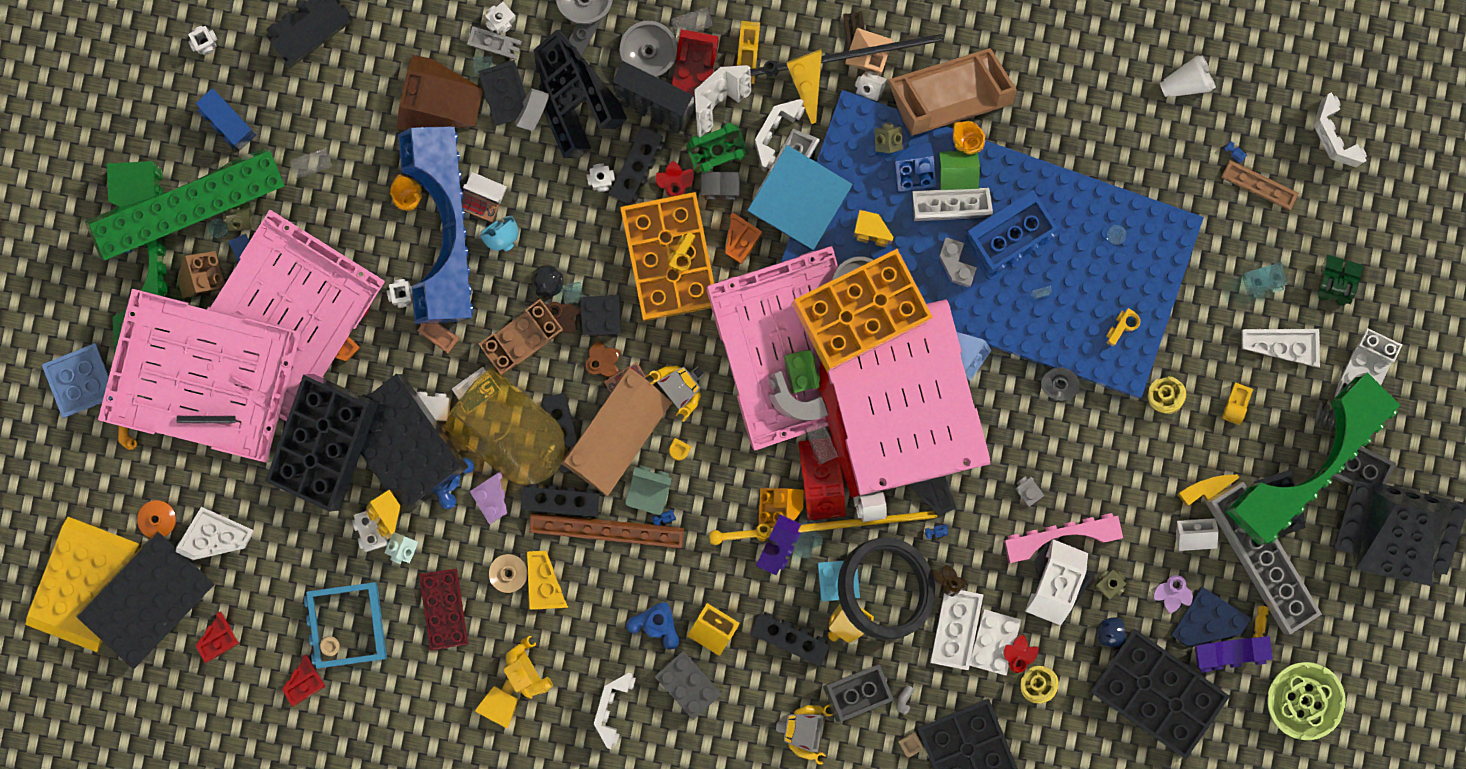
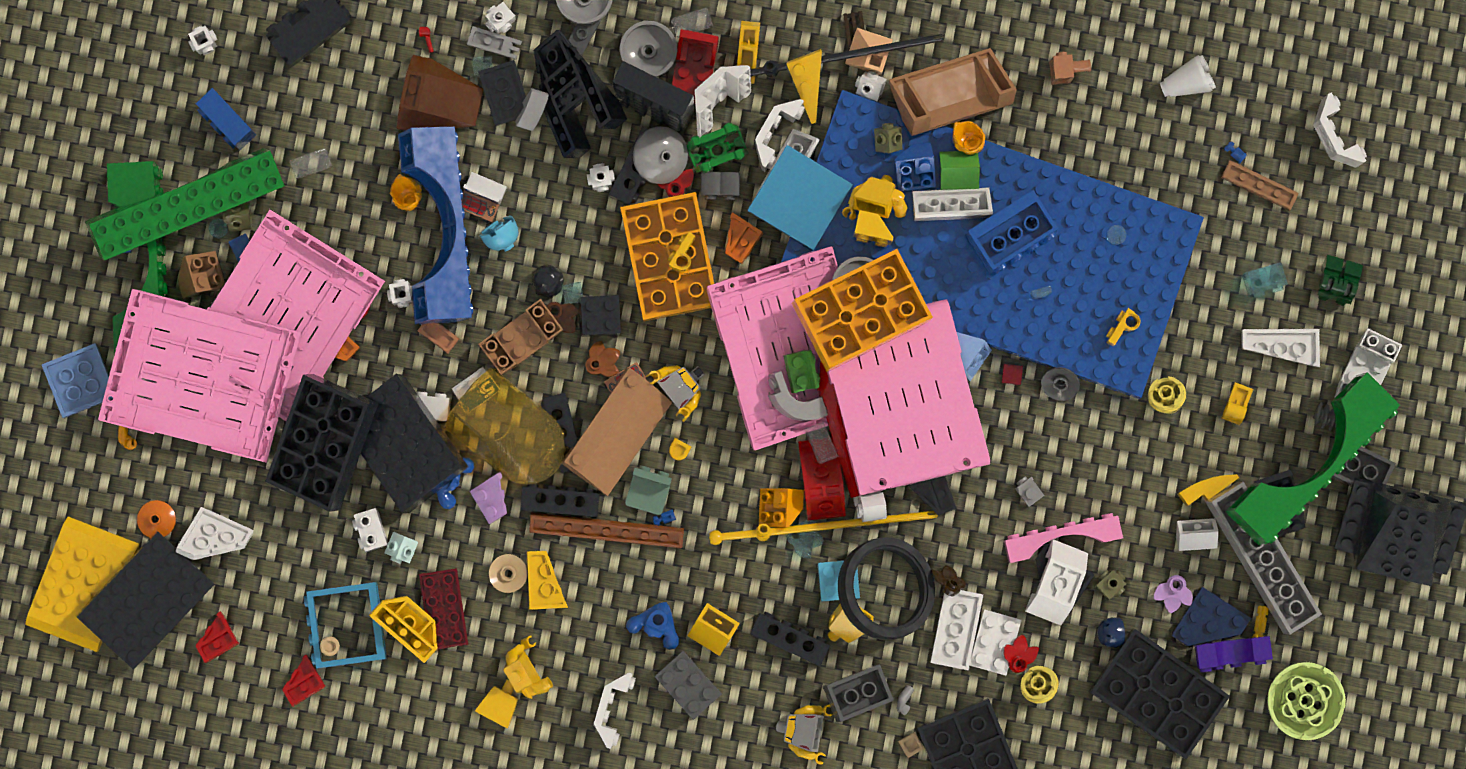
(206, 419): black piece -> none
(384, 512): yellow slope -> none
(408, 625): none -> yellow wedge
(425, 32): none -> red hand
(649, 155): none -> light grey dish
(784, 534): dark purple arch -> none
(876, 197): none -> yellow torso
(938, 531): blue piece -> none
(956, 271): light grey brick -> none
(1012, 374): none -> dark red tile
(1063, 68): none -> nougat brick

